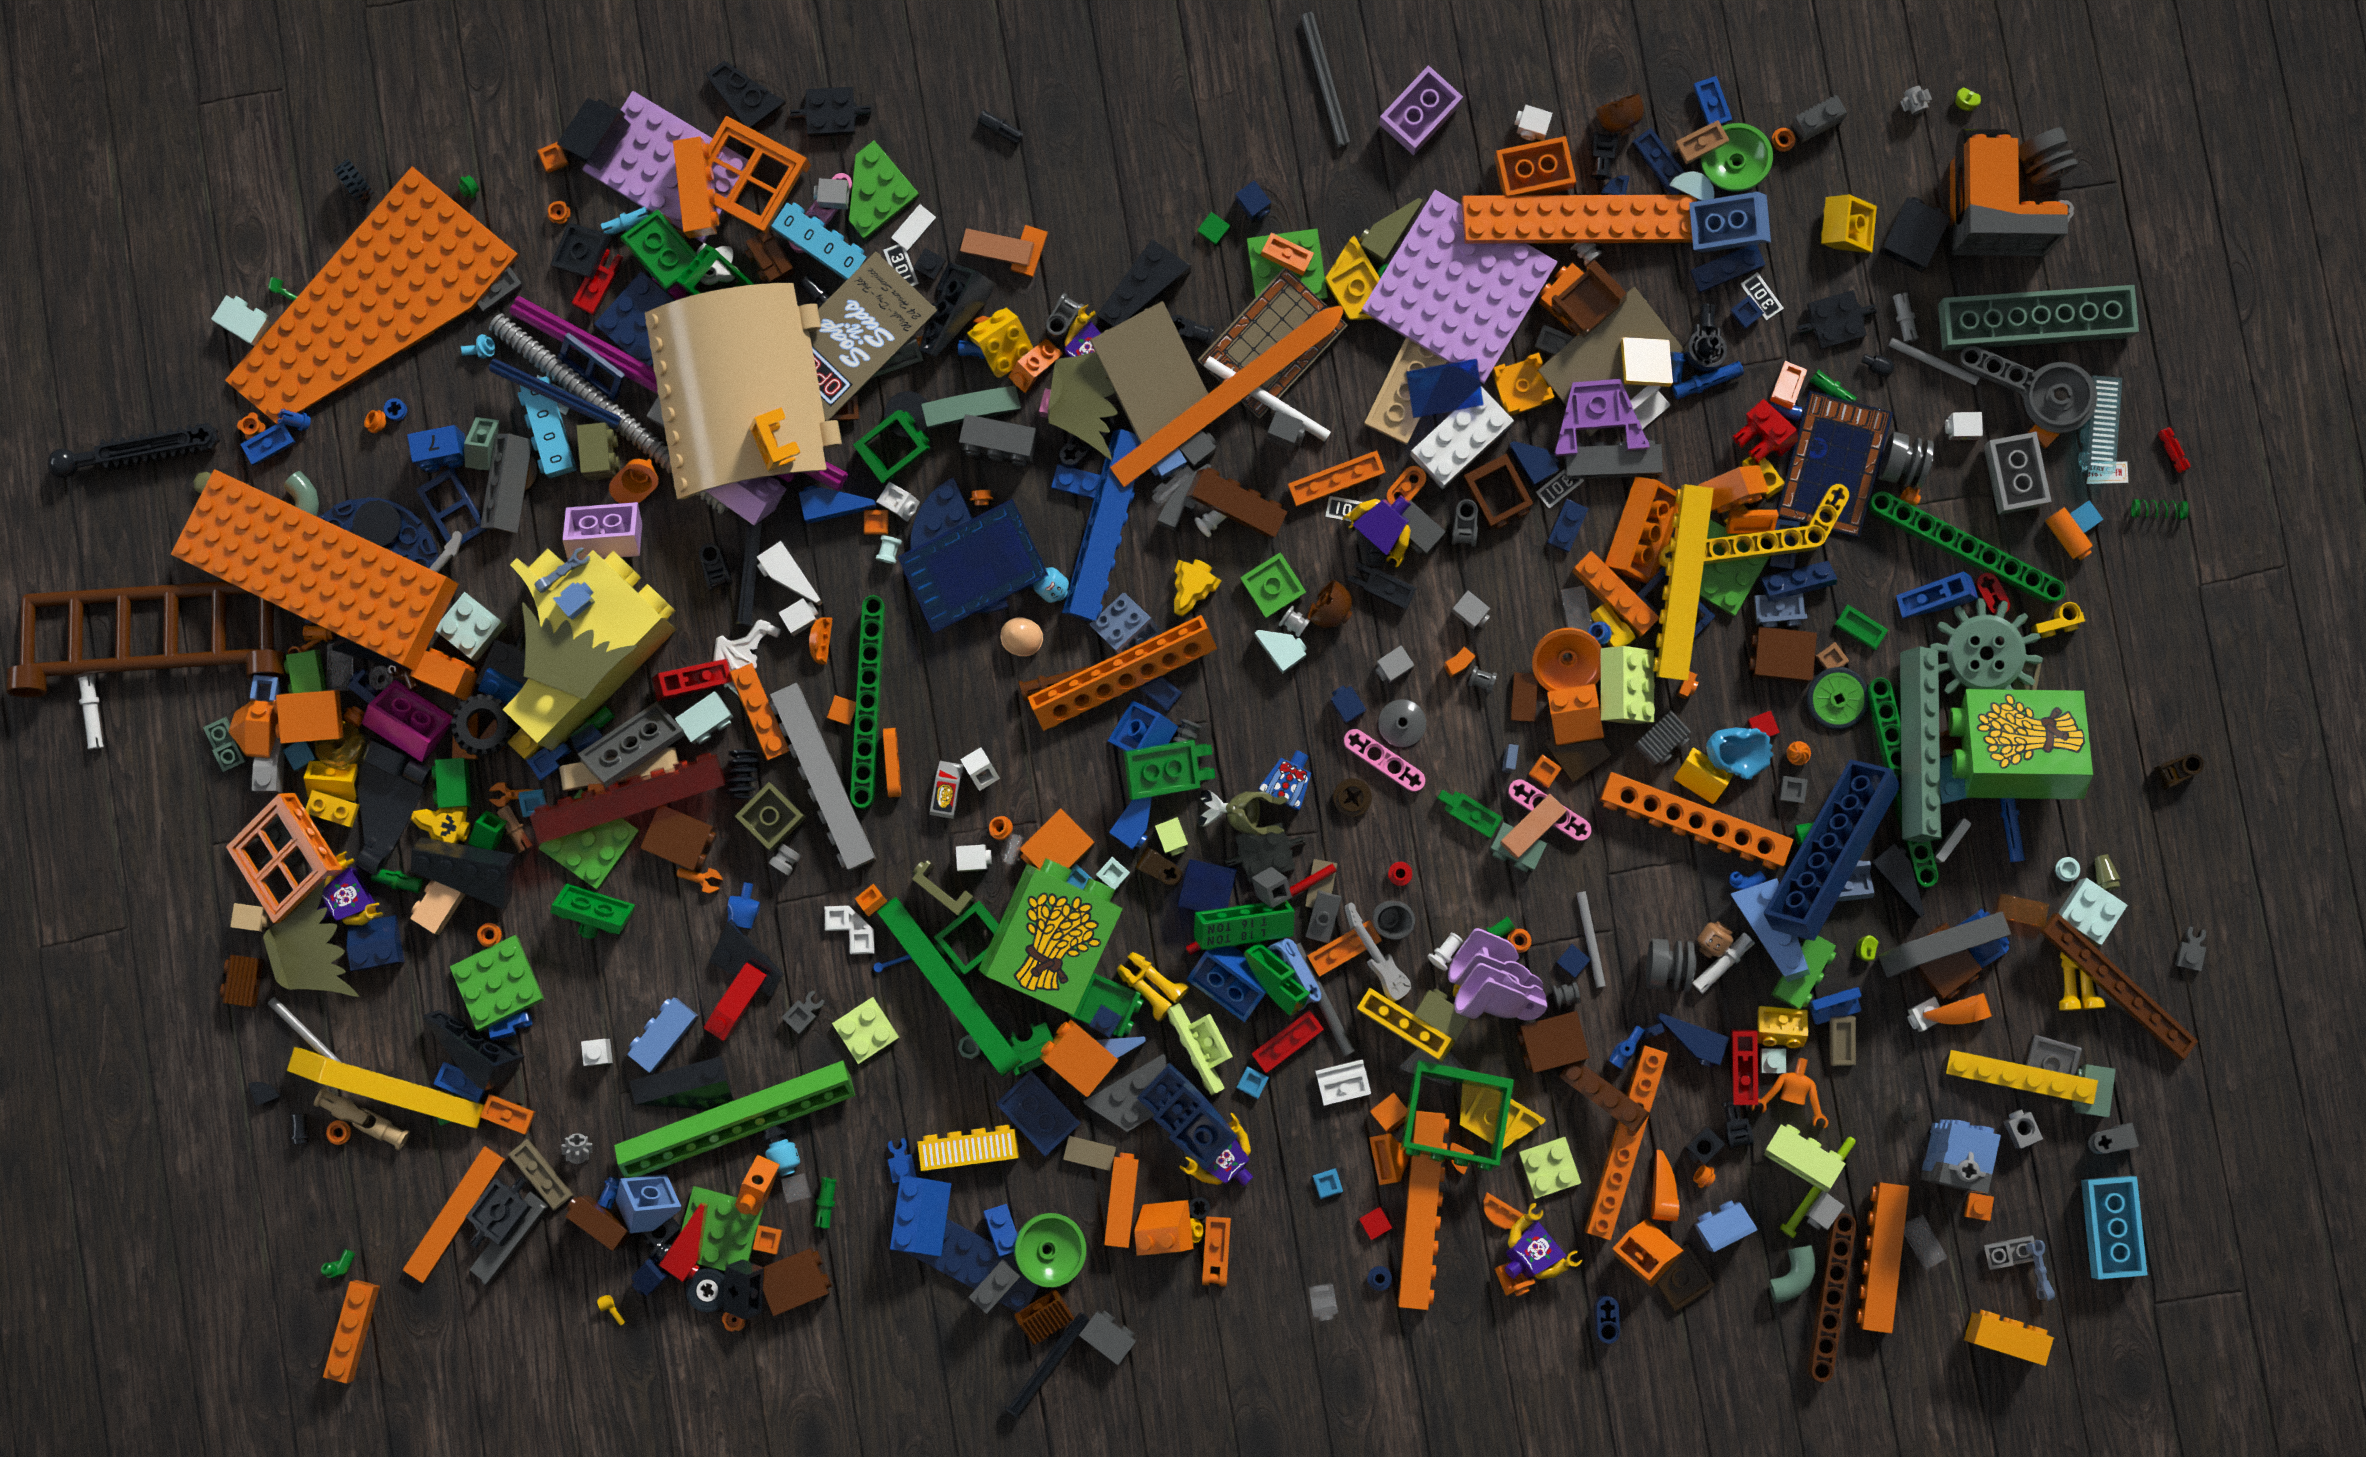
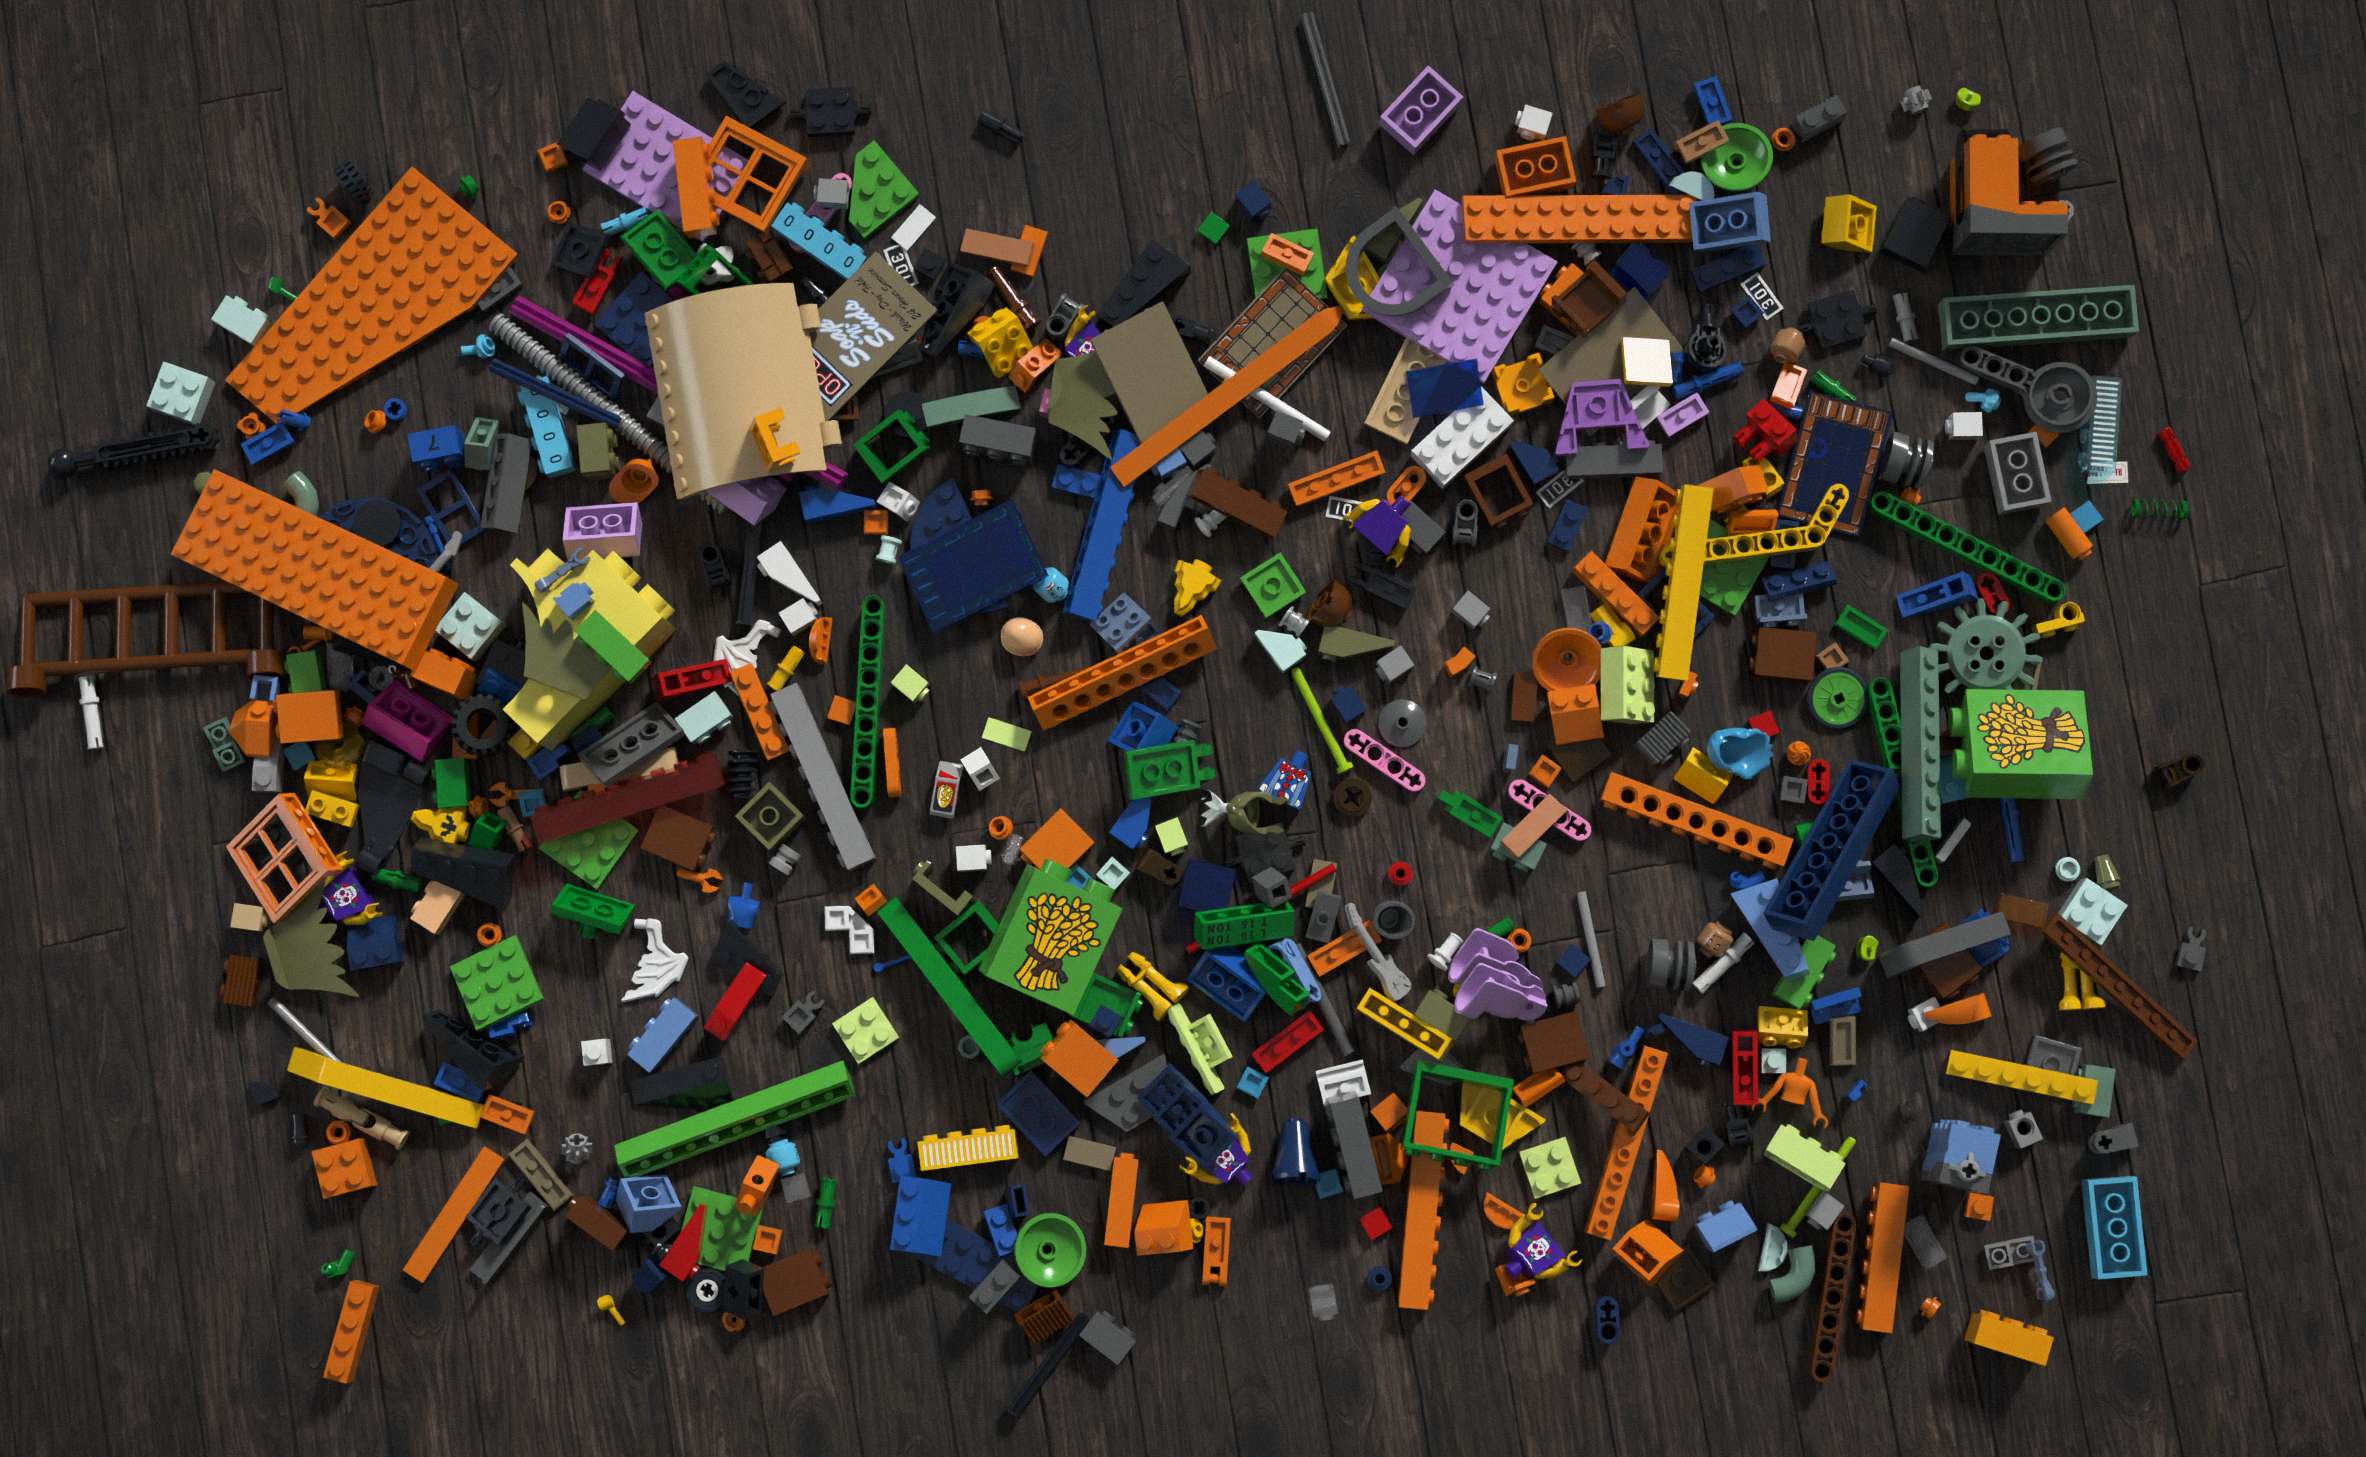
(180, 393): none -> light aqua brick
(330, 220): none -> orange plate
(344, 1168): none -> orange brick
(434, 532): none -> blue piece
(478, 806): none -> orange plate
(612, 647): none -> bright green brick
(659, 967): none -> white animal
(785, 668): none -> yellow axle
(911, 684): none -> yellowish green brick
(1006, 734): none -> yellowish green sticker
(1012, 1202): none -> dark blue piece
(1017, 306): none -> reddish brown pin
(1295, 1156): none -> dark blue cone
(1321, 722): none -> lime bar
(1347, 643): none -> olive slope
(1354, 1145): none -> dark grey brick
(1367, 236): none -> dark grey window
(1537, 1086): none -> orange tile
(1640, 270): none -> clear blue brick
(1682, 415): none -> lavender plate
(1773, 1249): none -> light aqua tile
(1787, 345): none -> medium nougat head
(1824, 781): none -> red beam
(1855, 1091): none -> blue tile
(1930, 1307): none -> orange plate
(1990, 399): none -> medium azure plate

